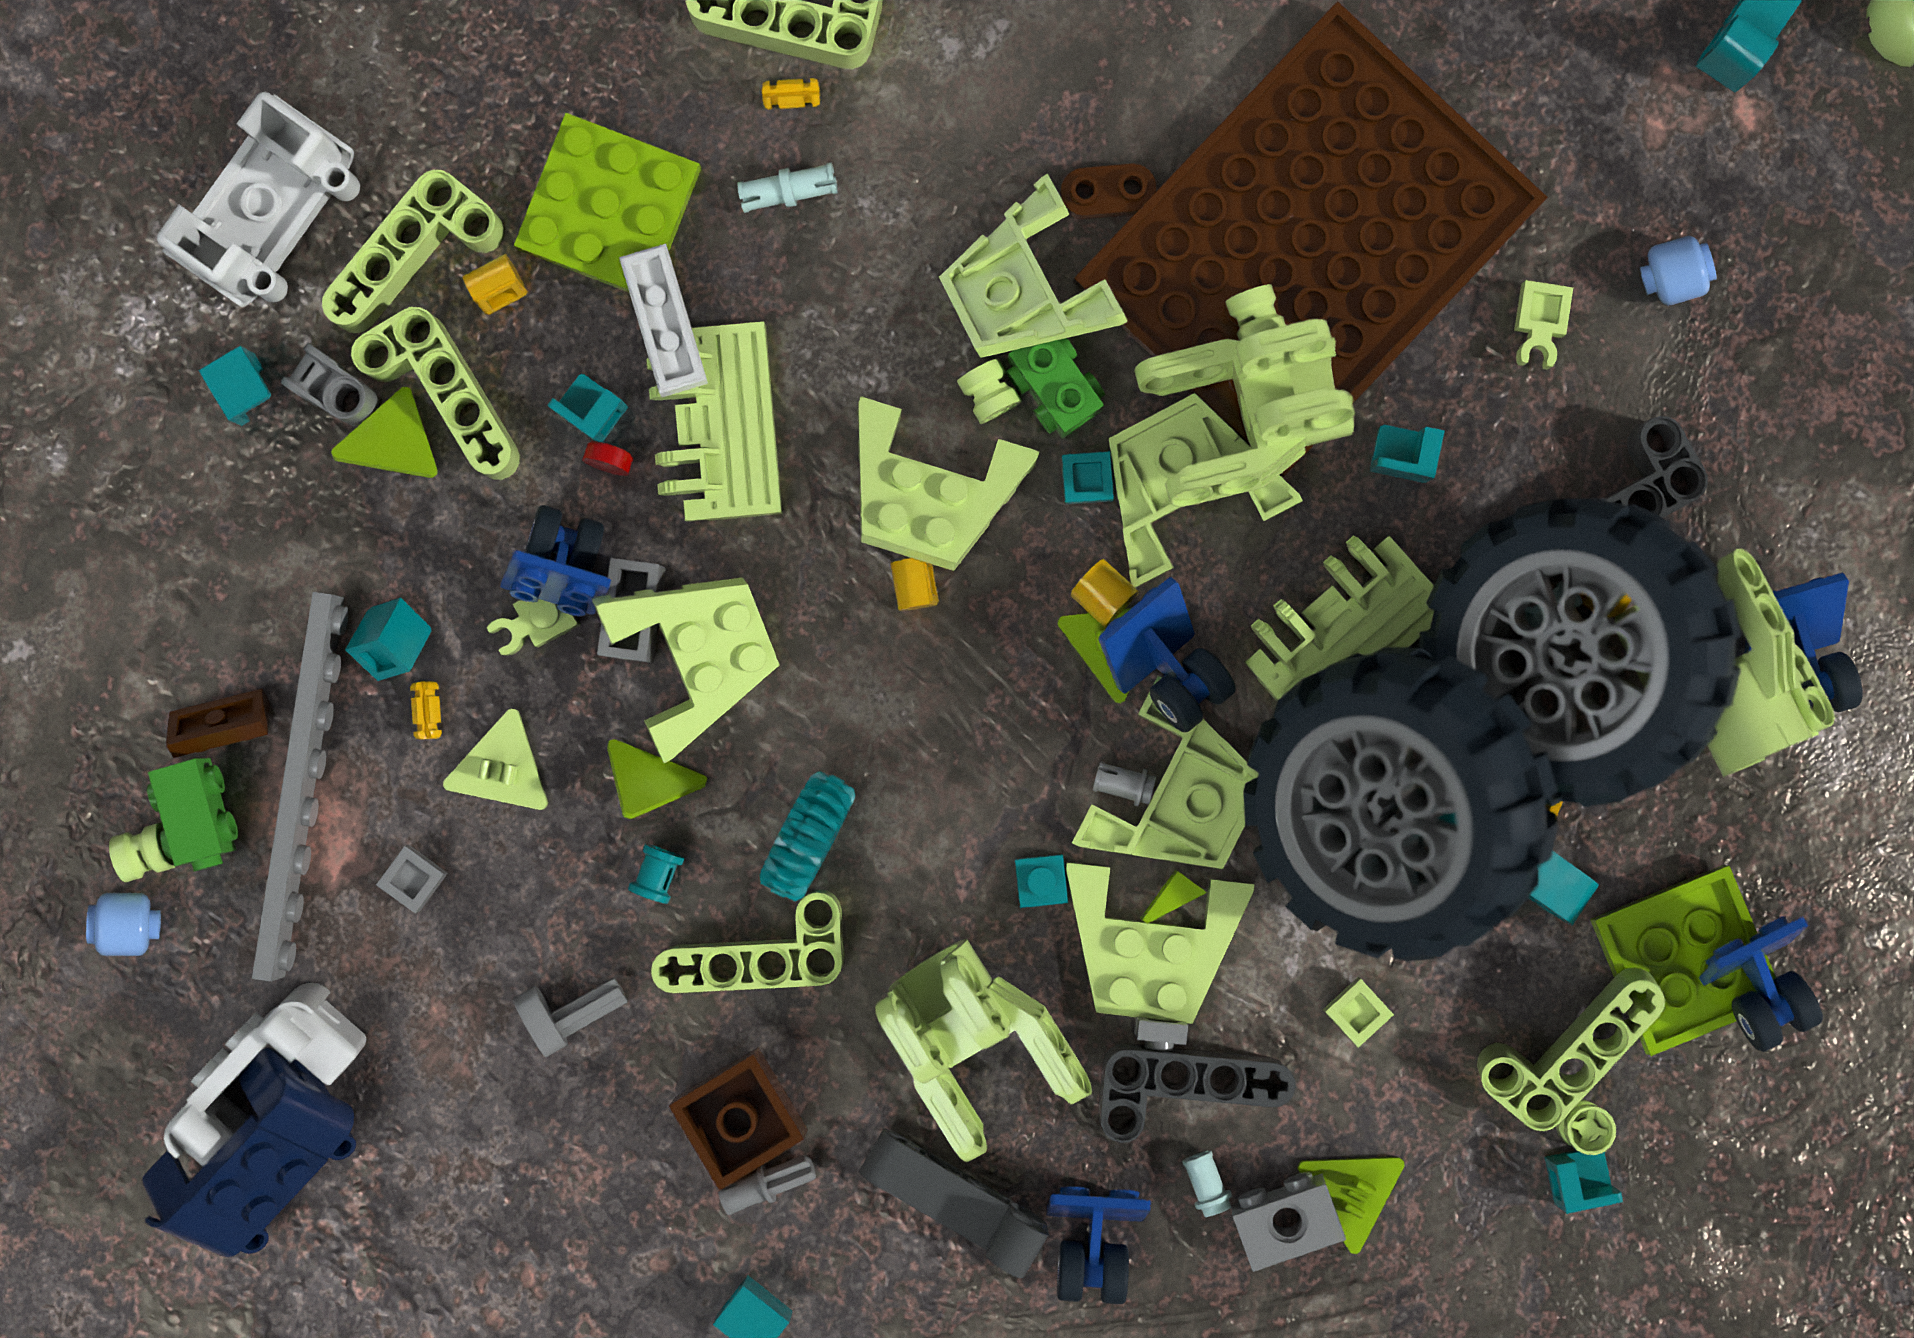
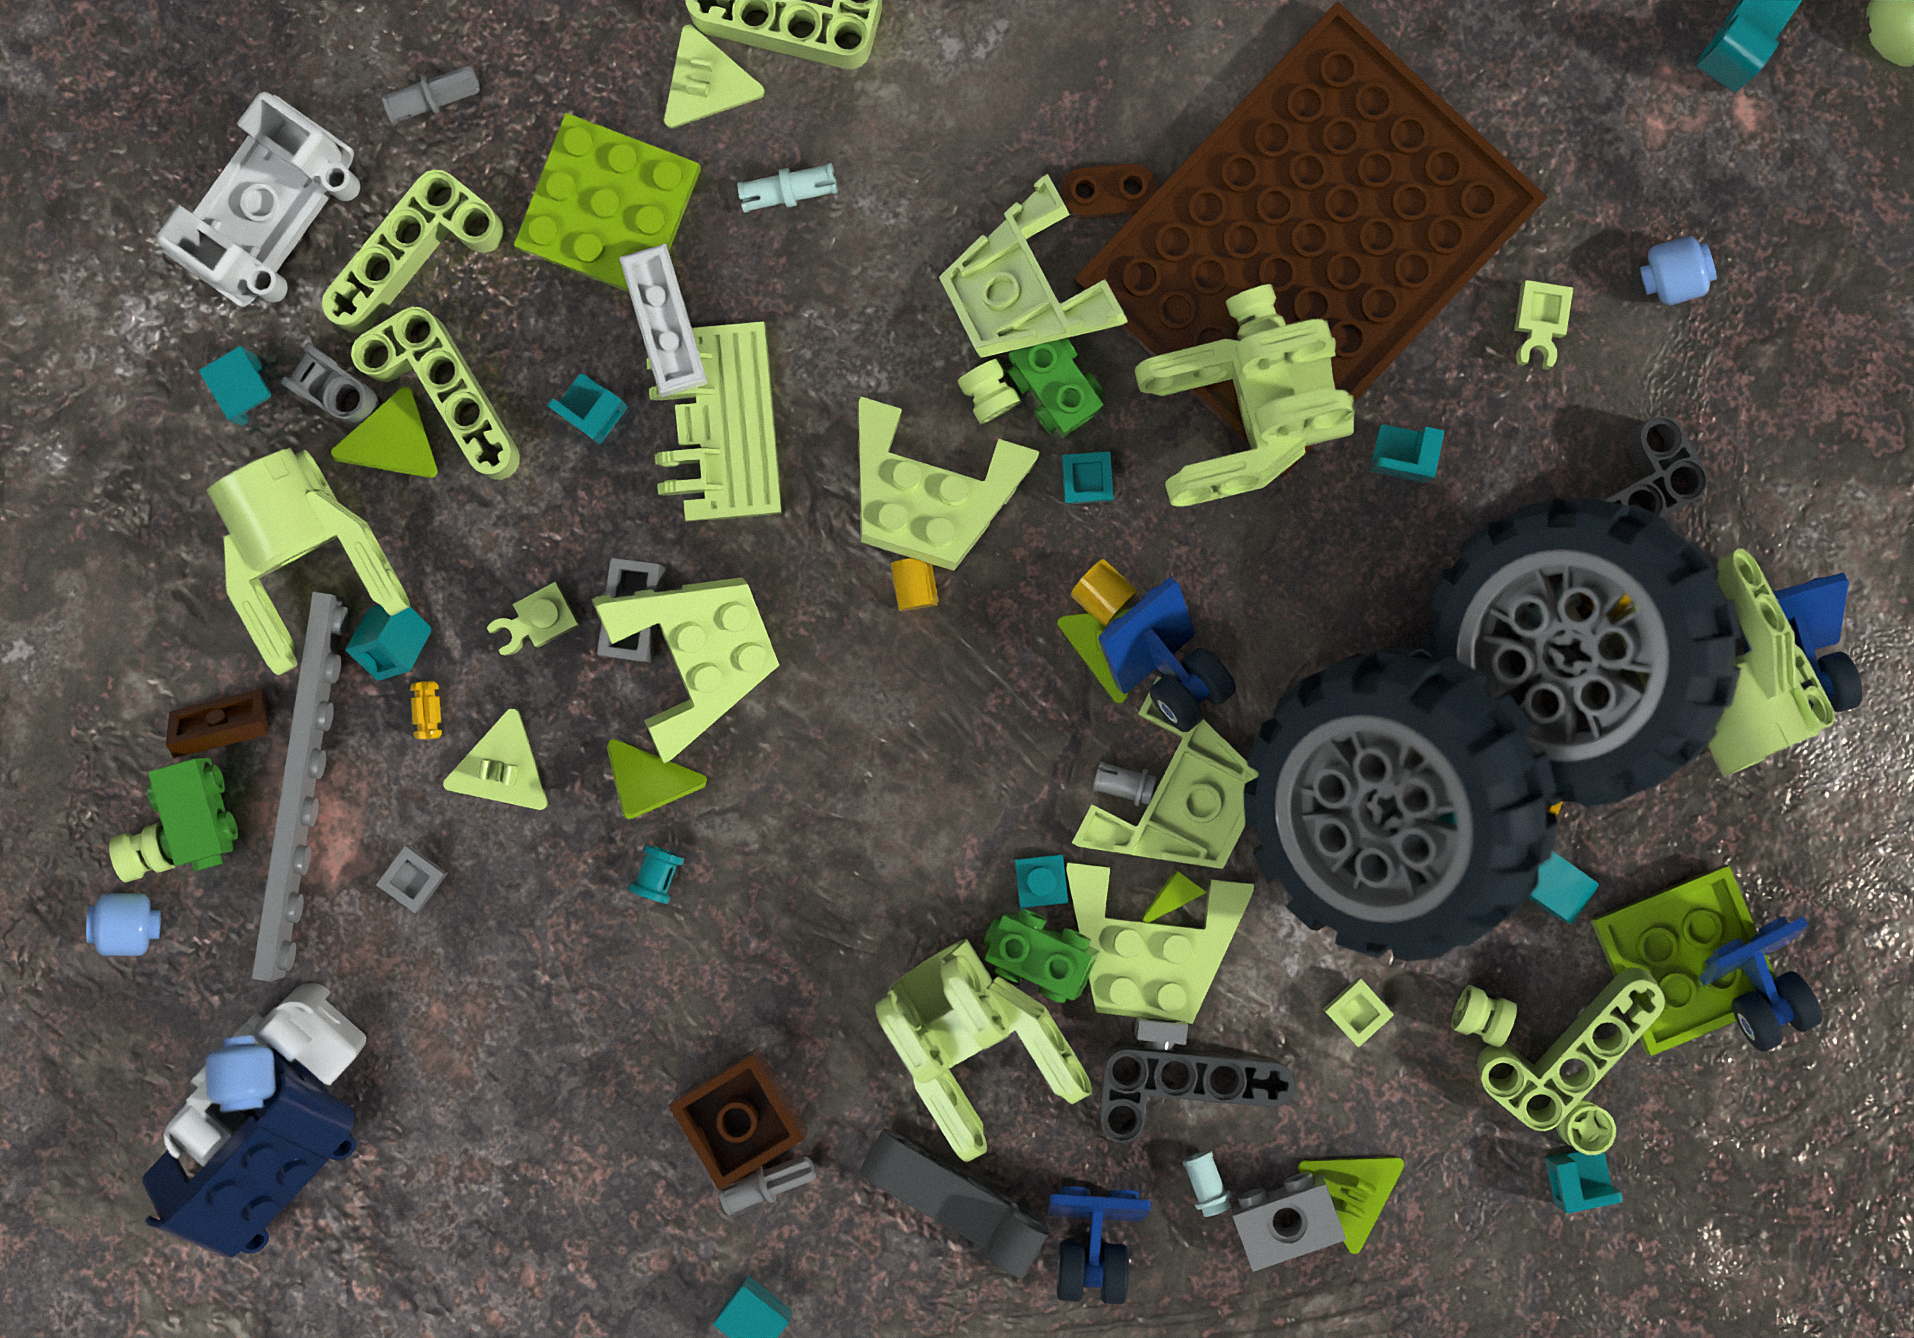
(240, 1074): none -> light blue head
(276, 515): none -> yellowish green piece
(430, 94): none -> light grey axle
(495, 285): yellow brick -> none
(551, 1028): light grey piece -> none
(570, 586): blue plate -> none
(608, 458): red tile -> none
(705, 81): none -> yellowish green piece
(748, 956): yellowish green beam -> none
(791, 93): yellow piece -> none
(807, 836): teal gear -> none
(1029, 950): none -> bright green brick
(1159, 449): yellowish green wing -> none
(1378, 615): yellowish green hinge -> none
(1484, 1016): none -> yellowish green wheel

